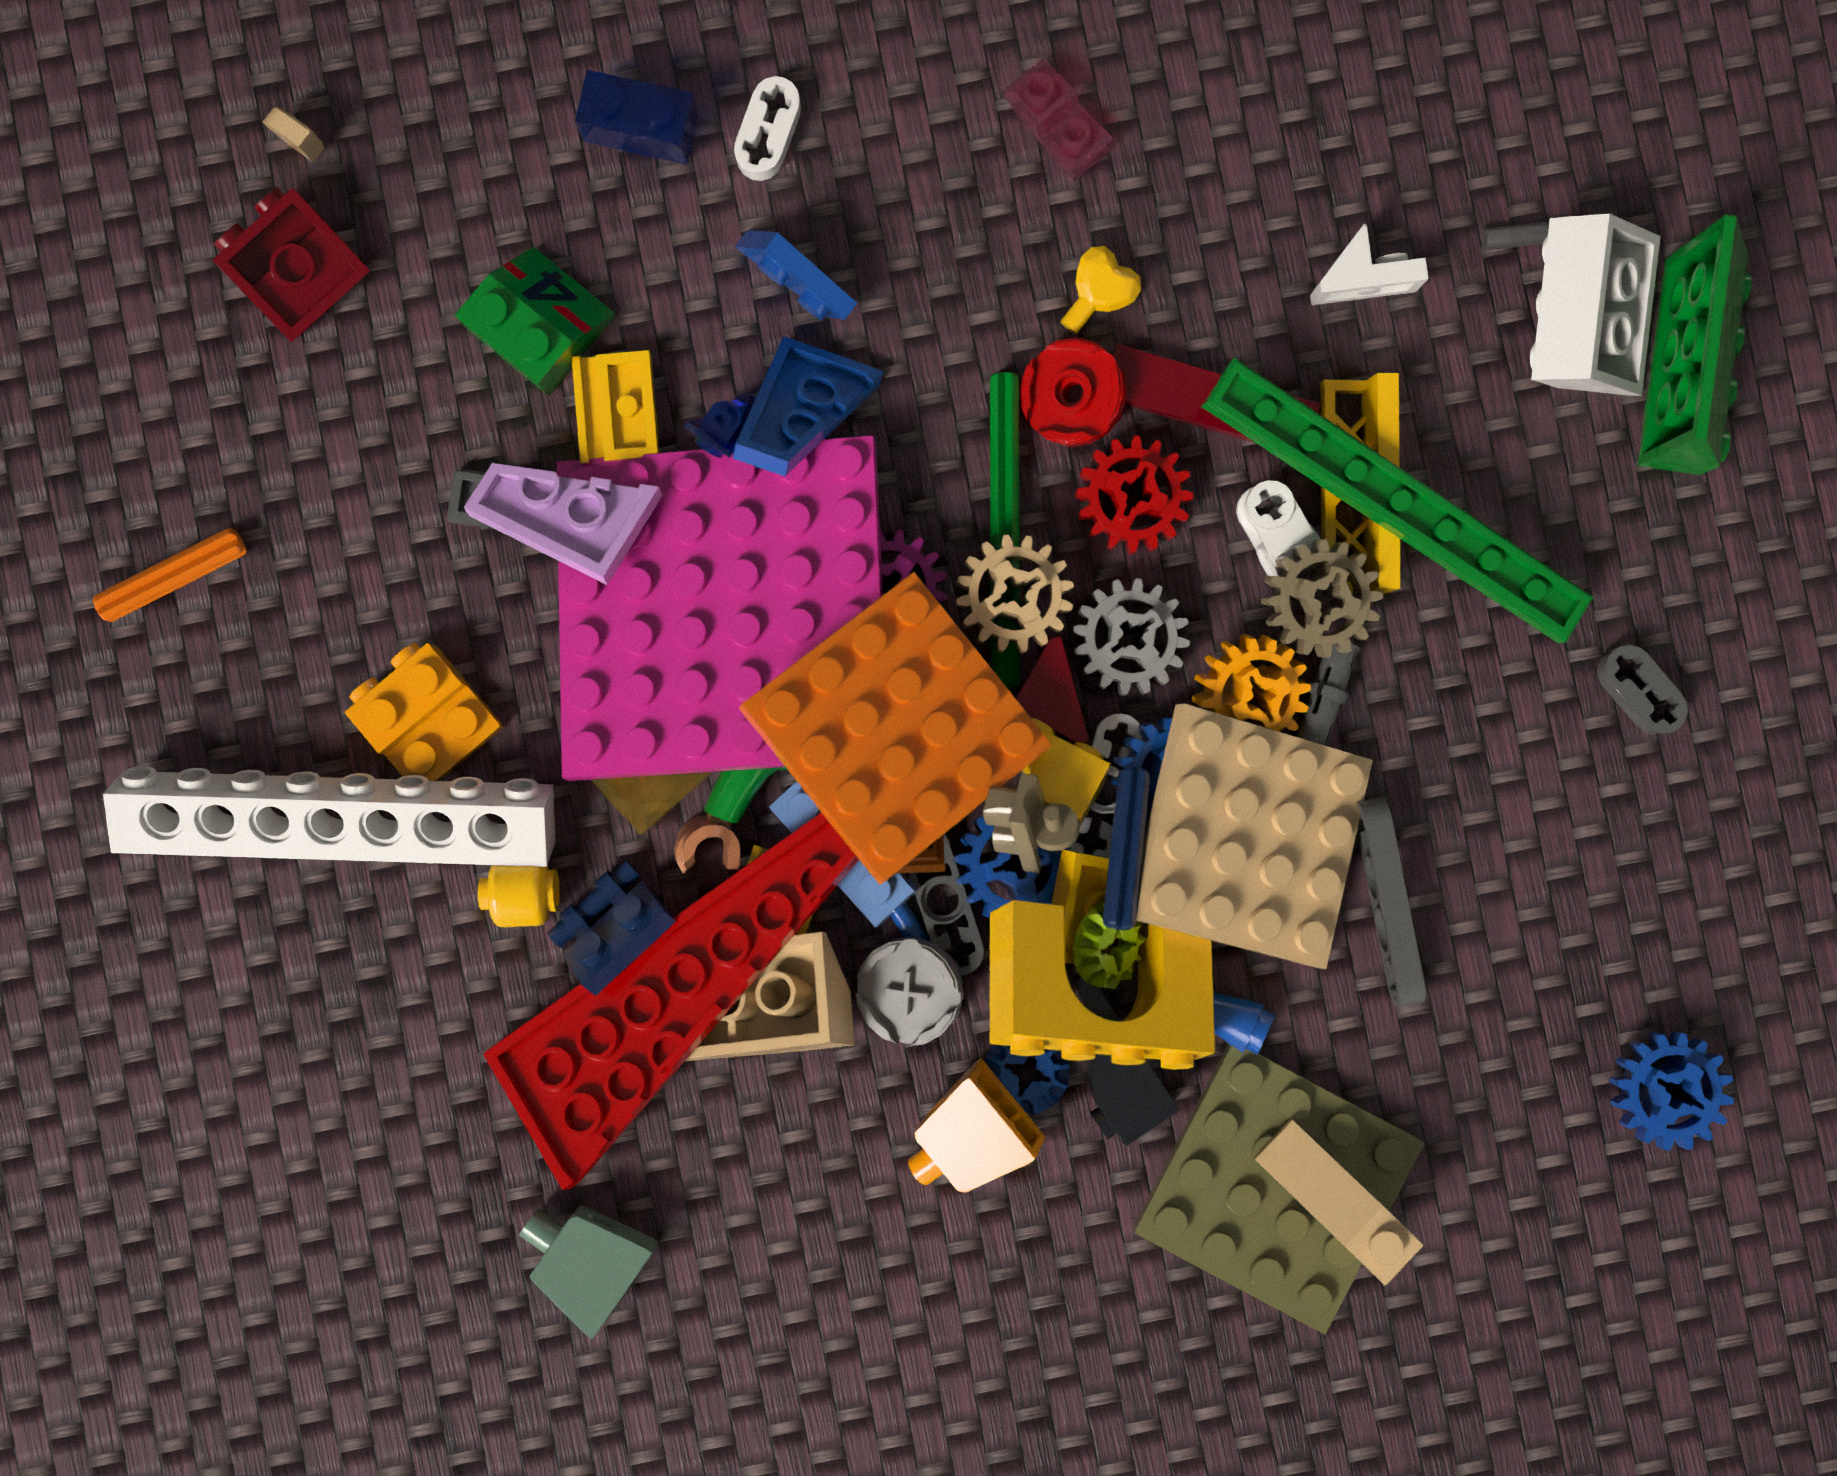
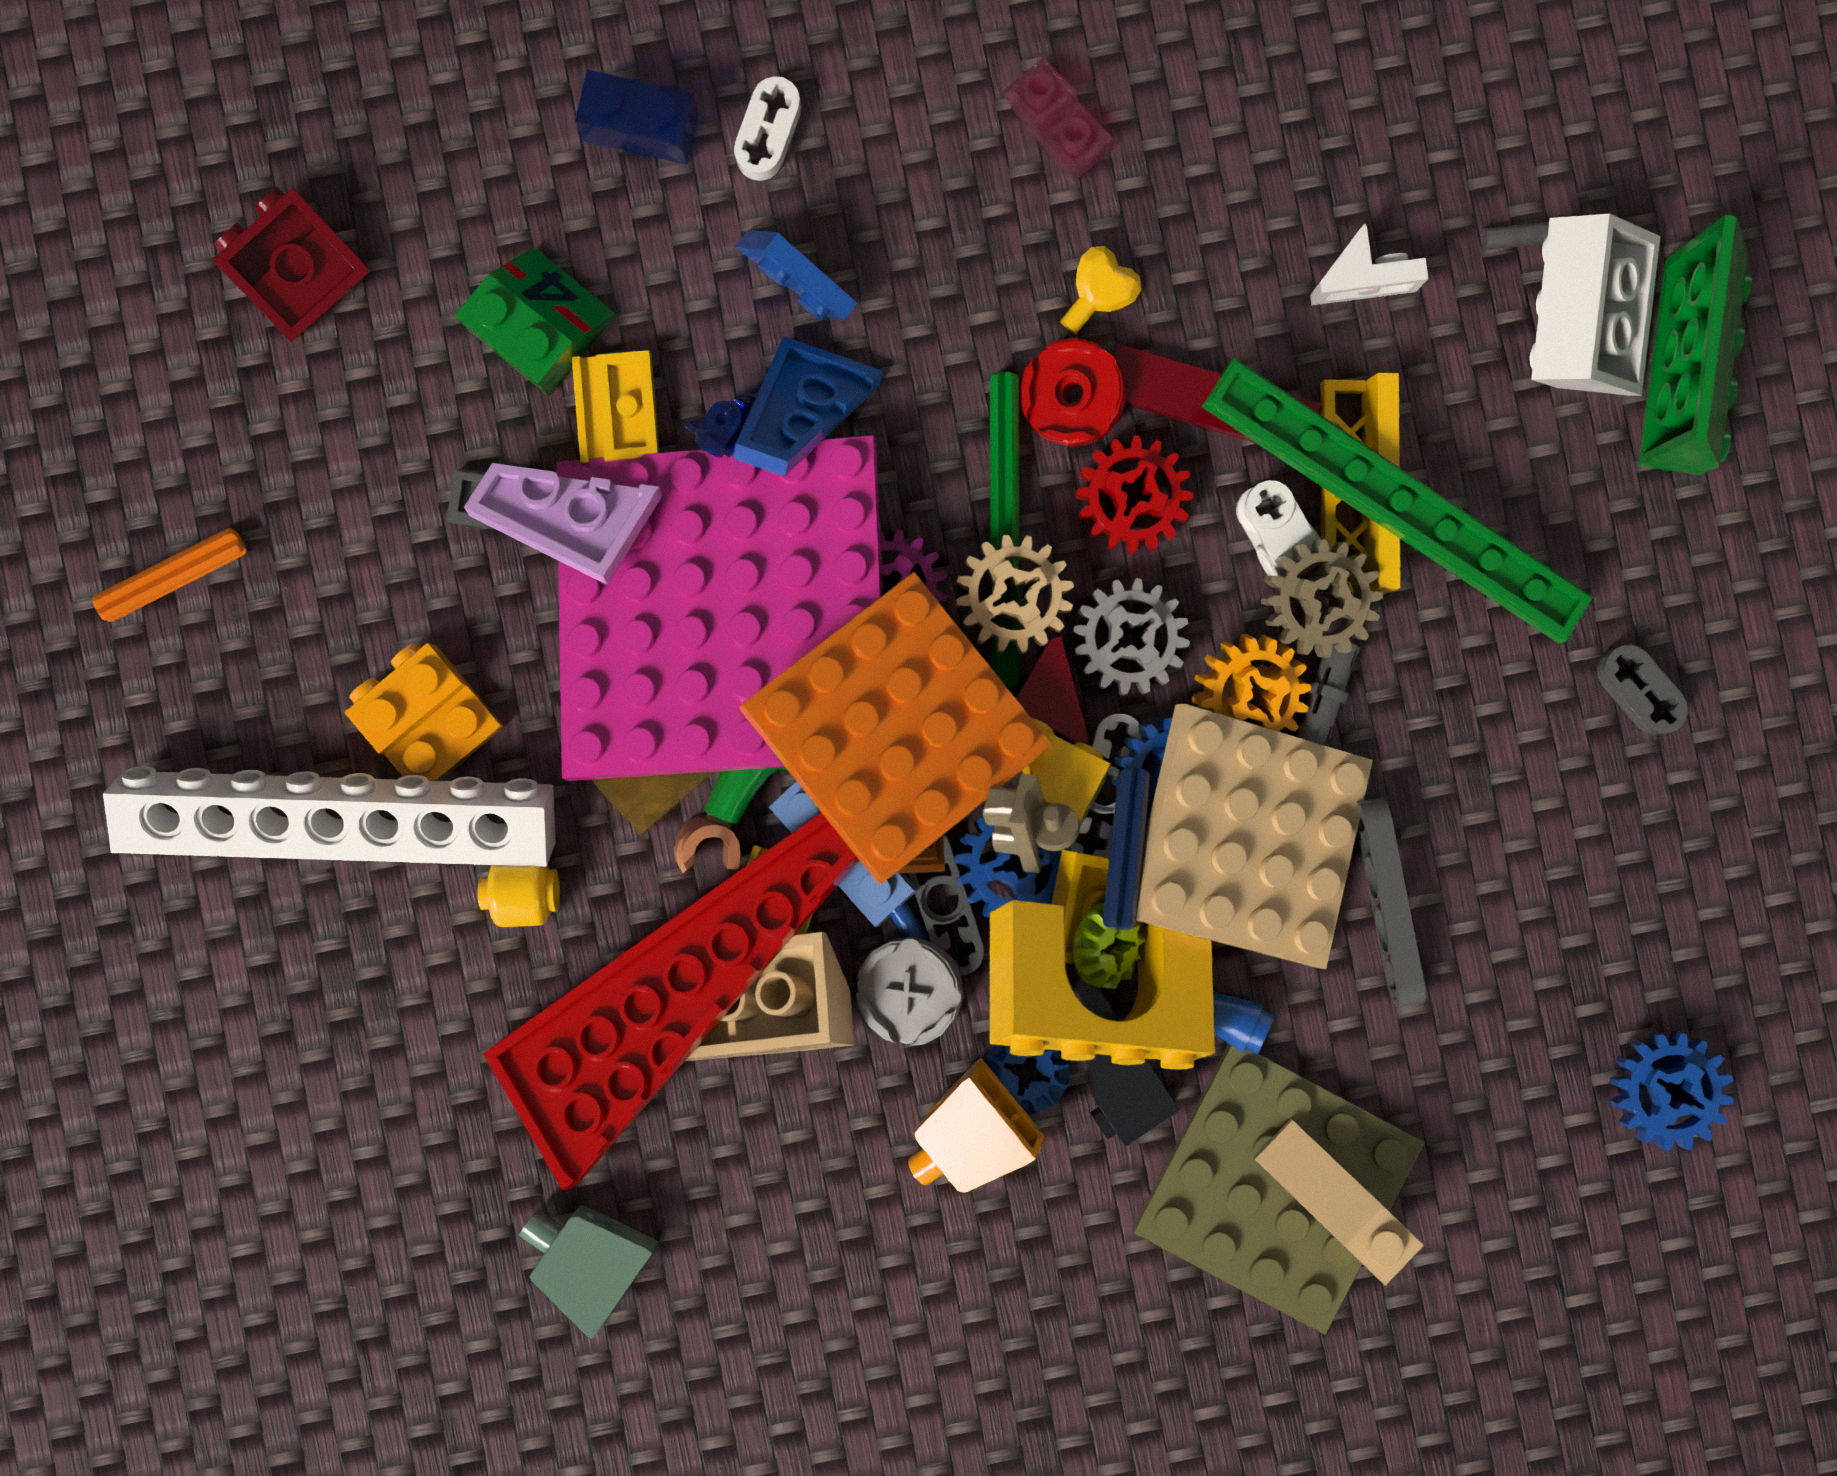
(294, 133): tan tile -> none
(616, 937): dark blue plate -> none

